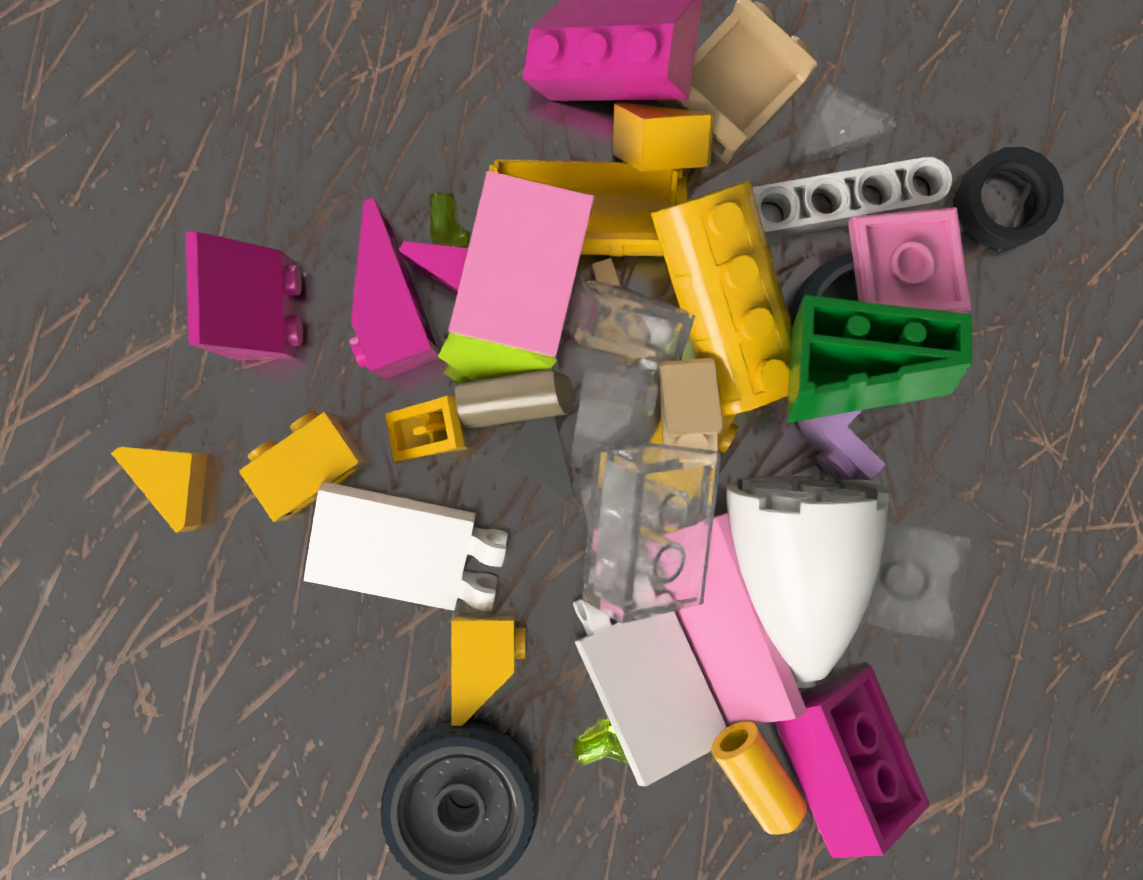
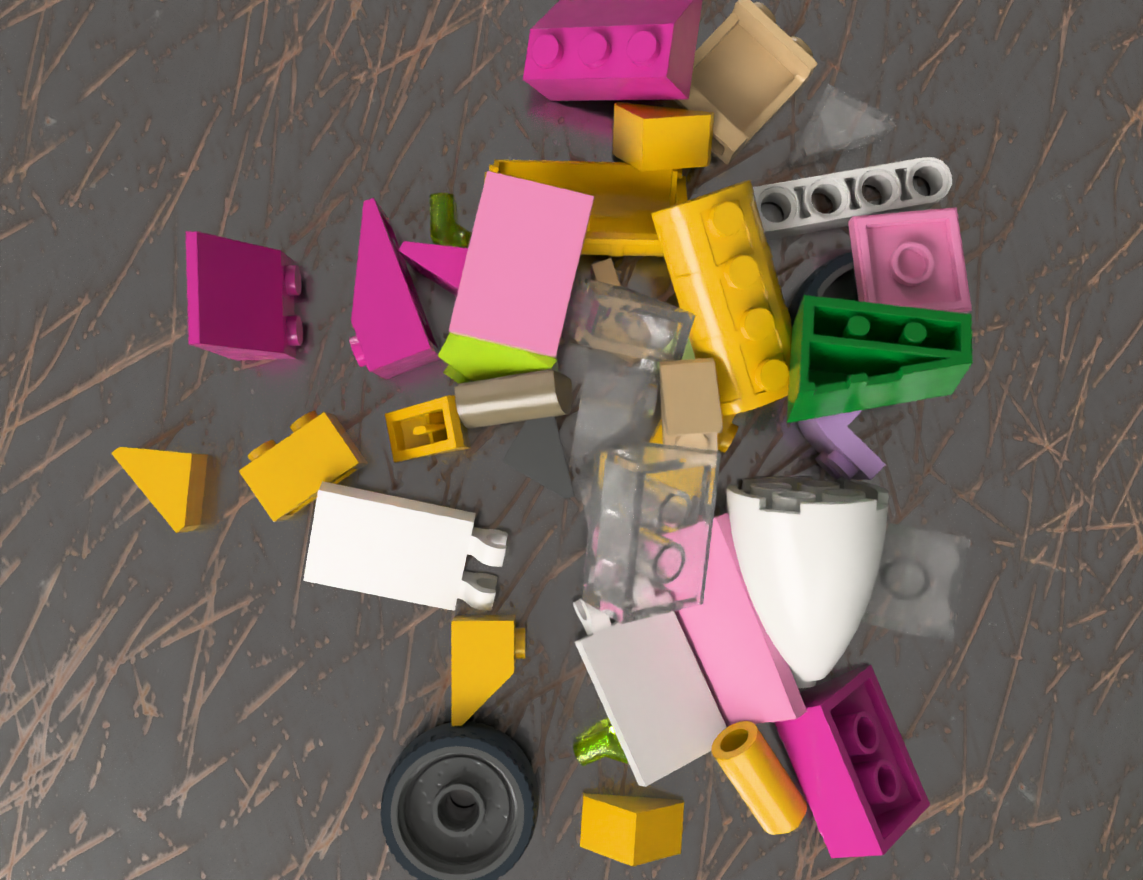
(631, 827): none -> yellow slope
(1043, 180): black tyre -> none

